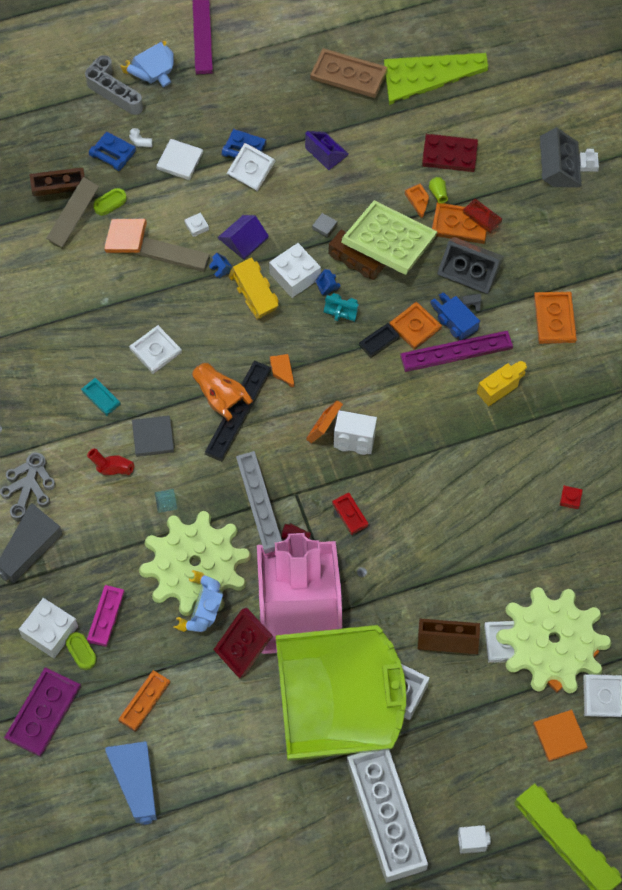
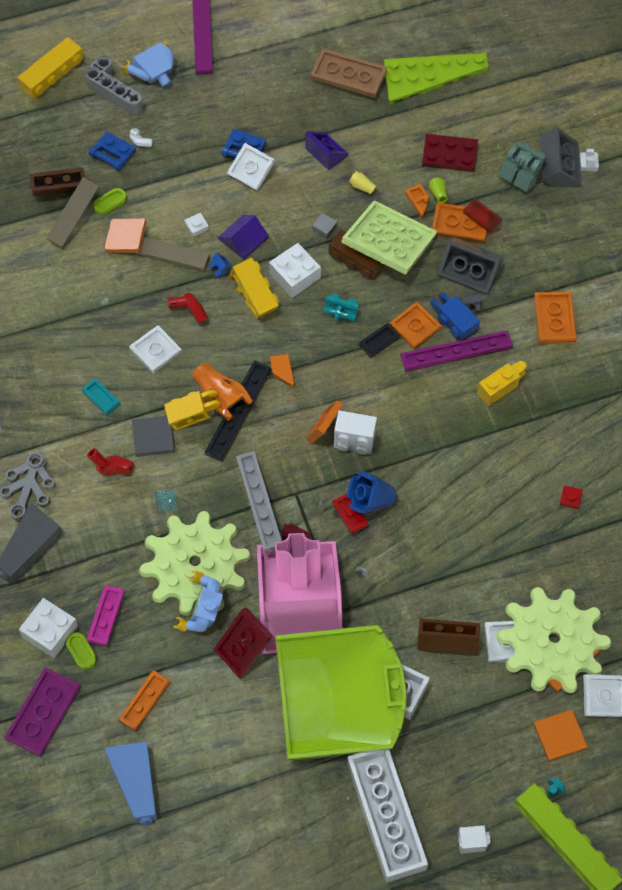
(50, 68): none -> yellow brick
(179, 159): white tile -> none
(190, 409): none -> yellow hinge
(191, 303): none -> red arm
(326, 282): blue tile -> none
(362, 183): none -> light yellow cone
(369, 493): none -> blue cone
(522, 166): none -> sand green hips
(556, 786): none -> teal plate

